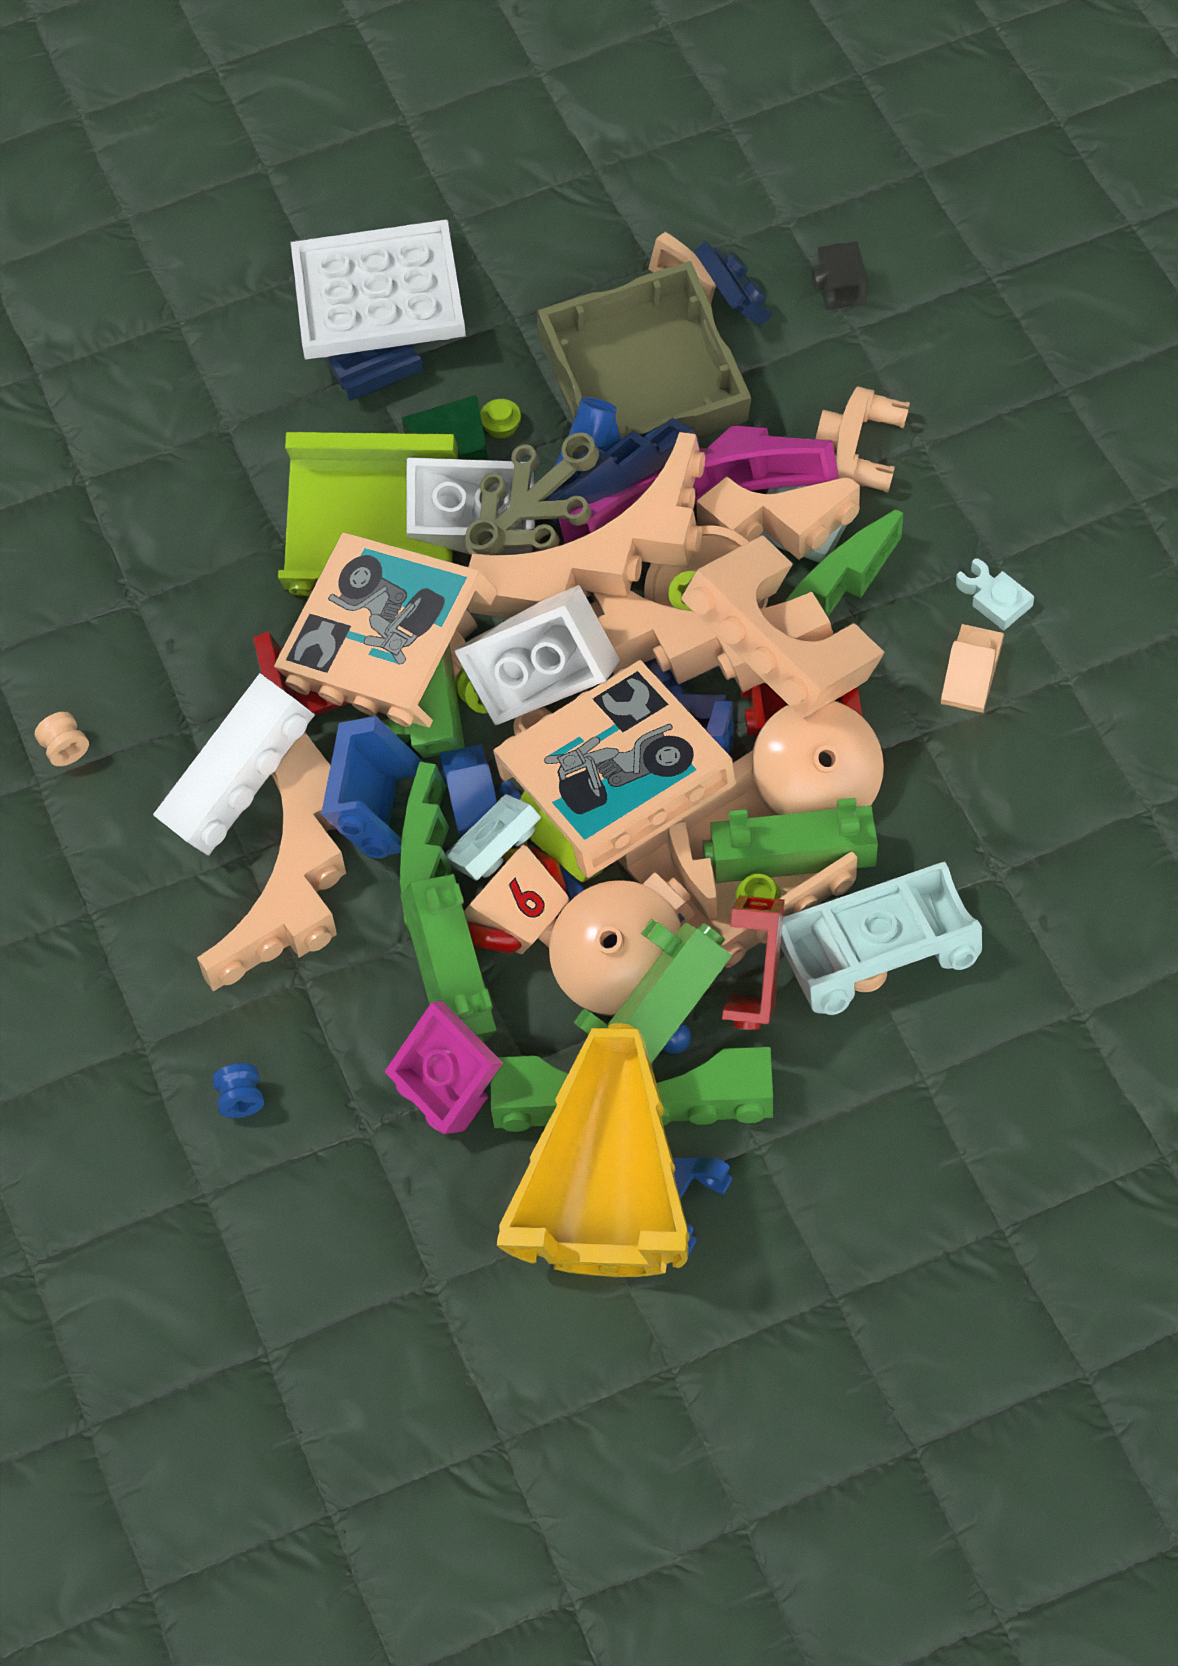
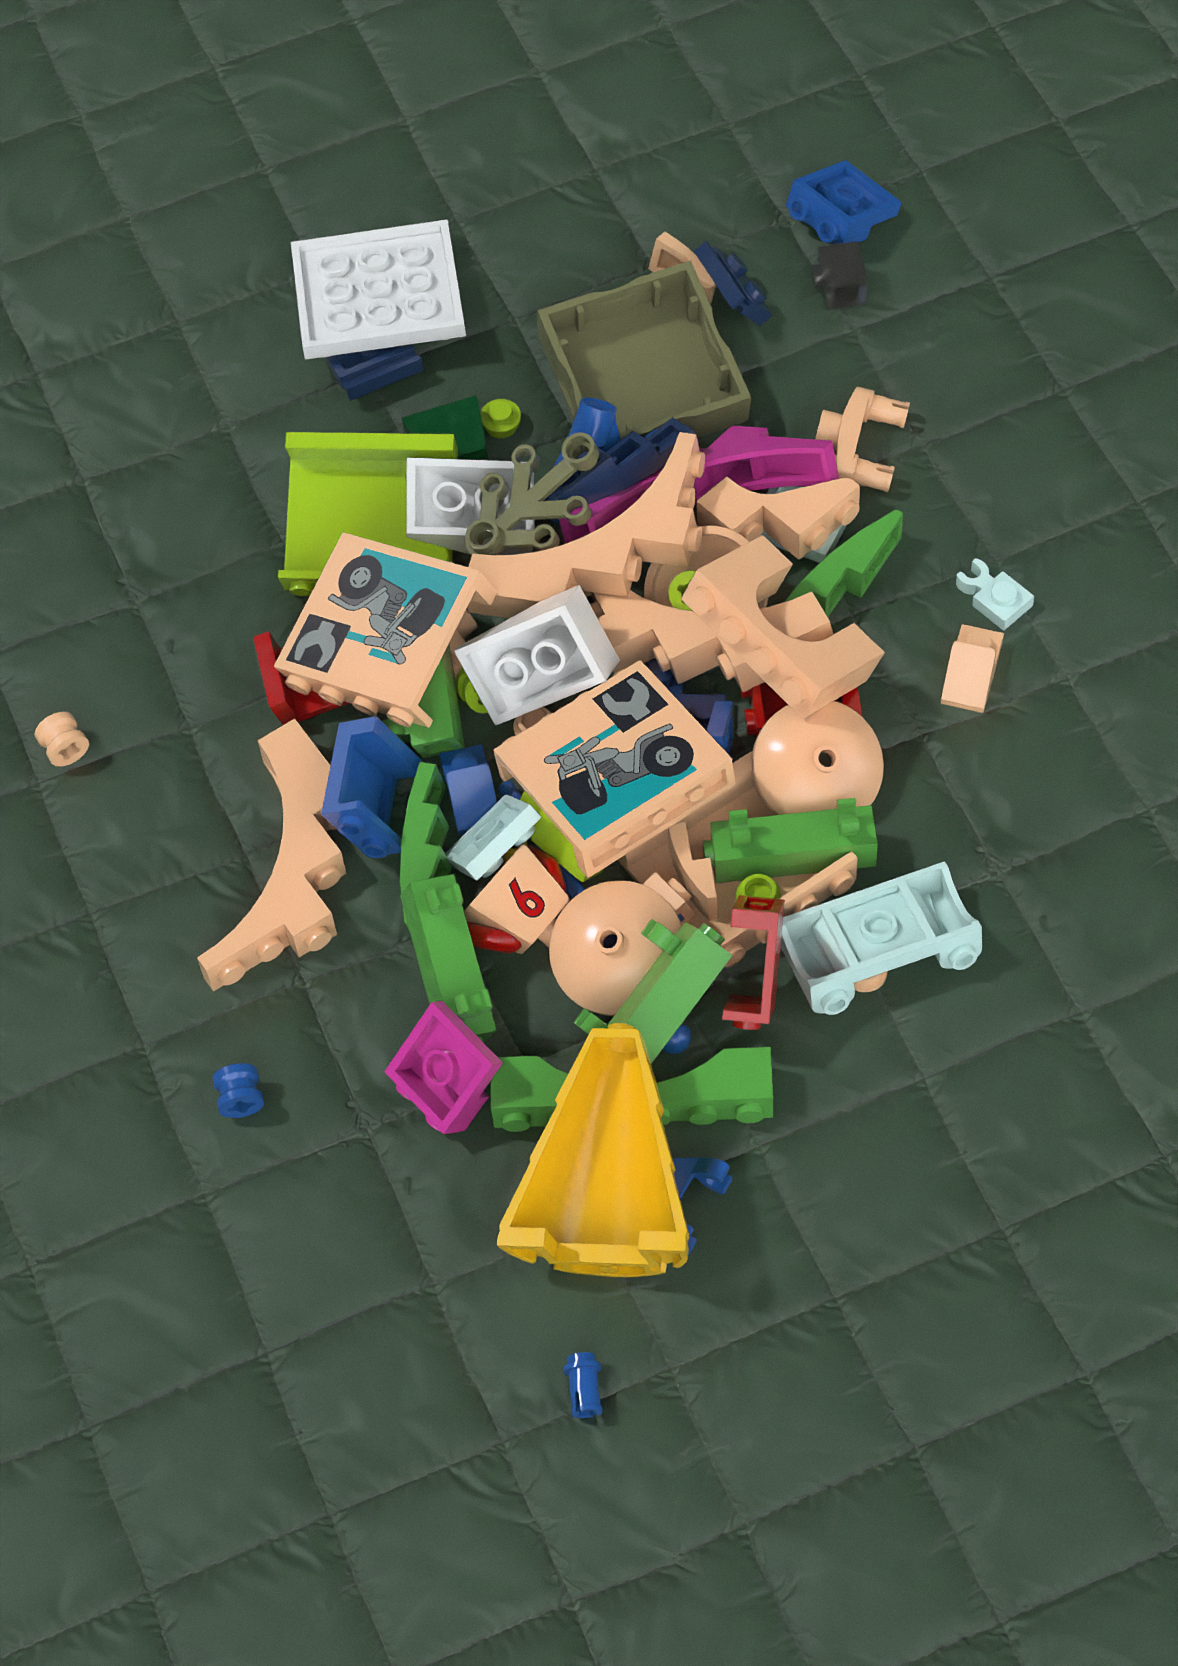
(234, 765): white brick -> none
(583, 1384): none -> blue pin
(840, 203): none -> blue plate

